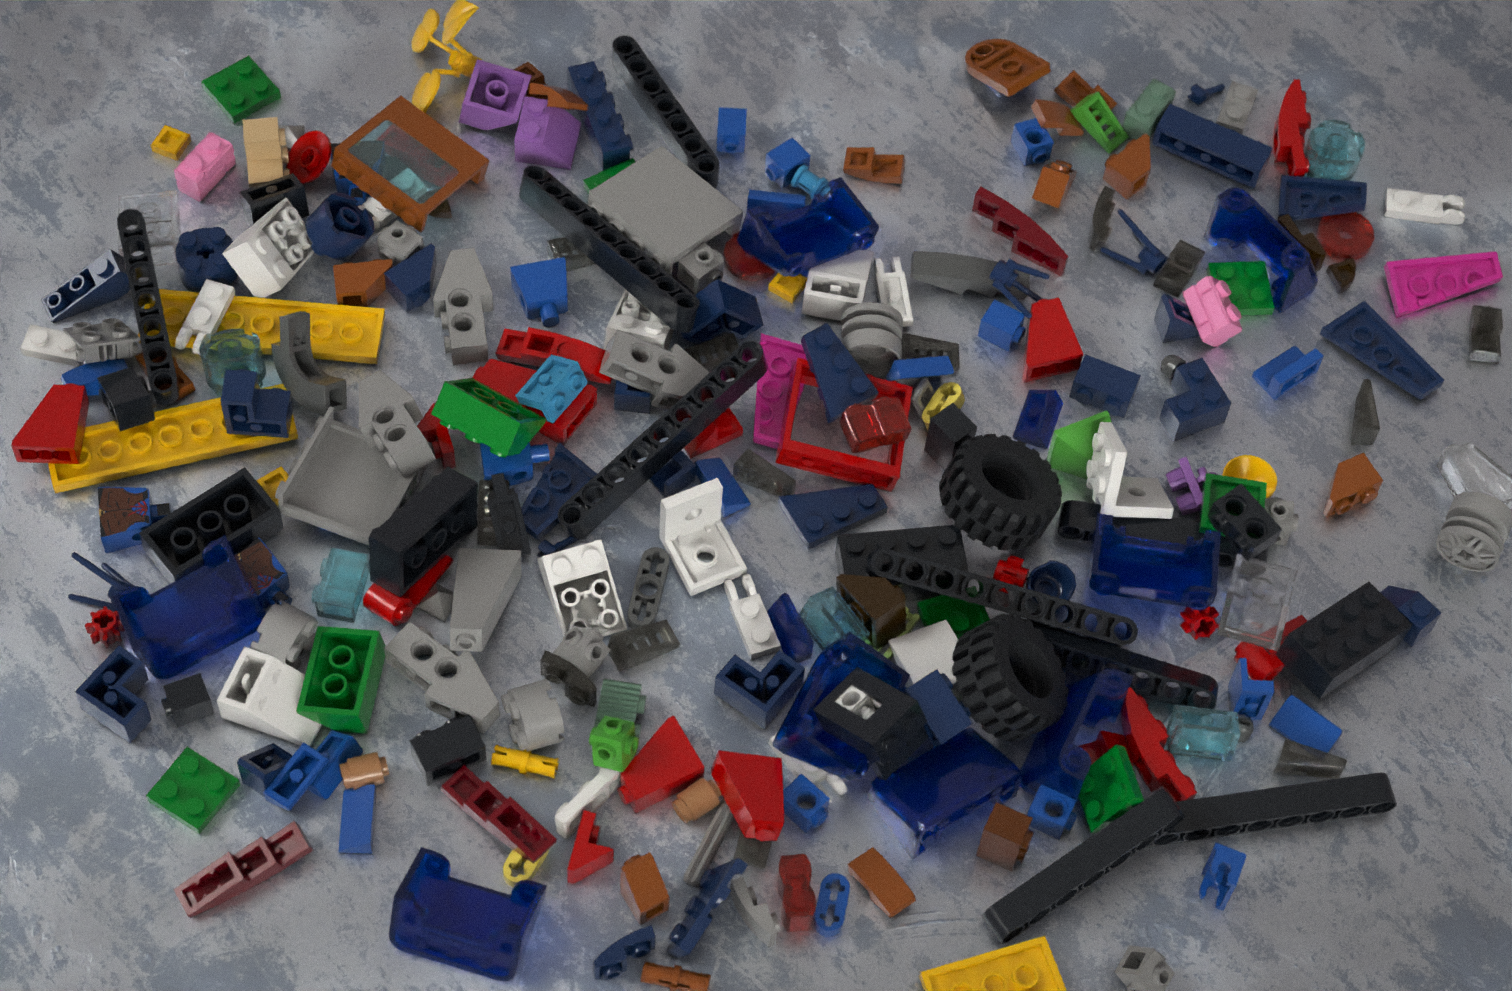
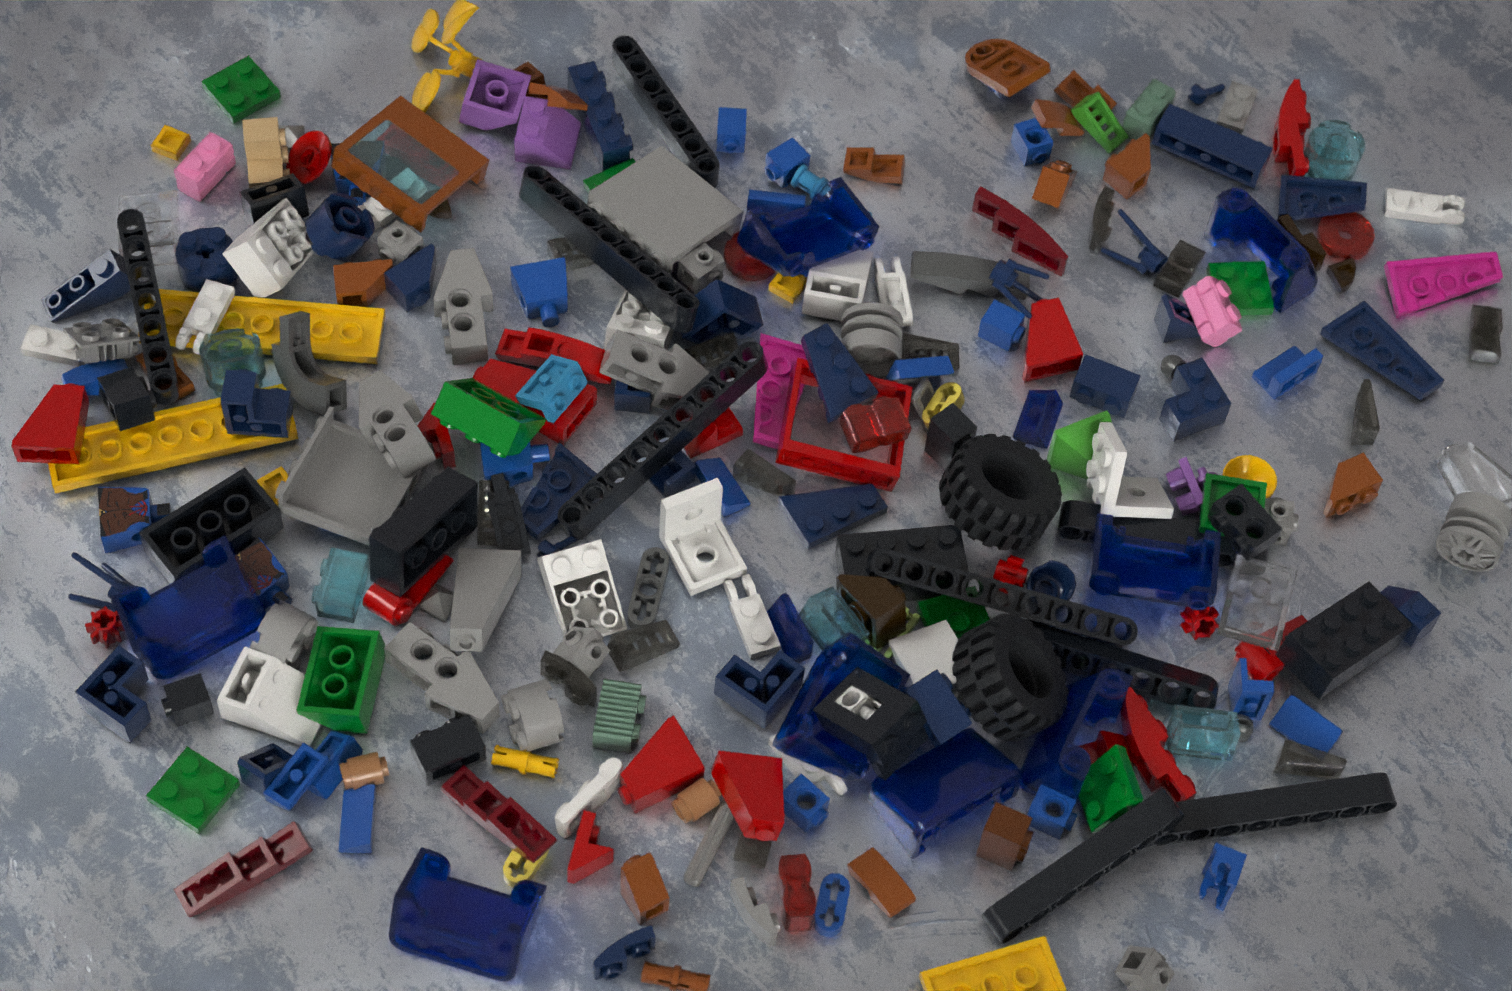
(613, 743): bright green brick -> none
(697, 910): dark blue wing -> none

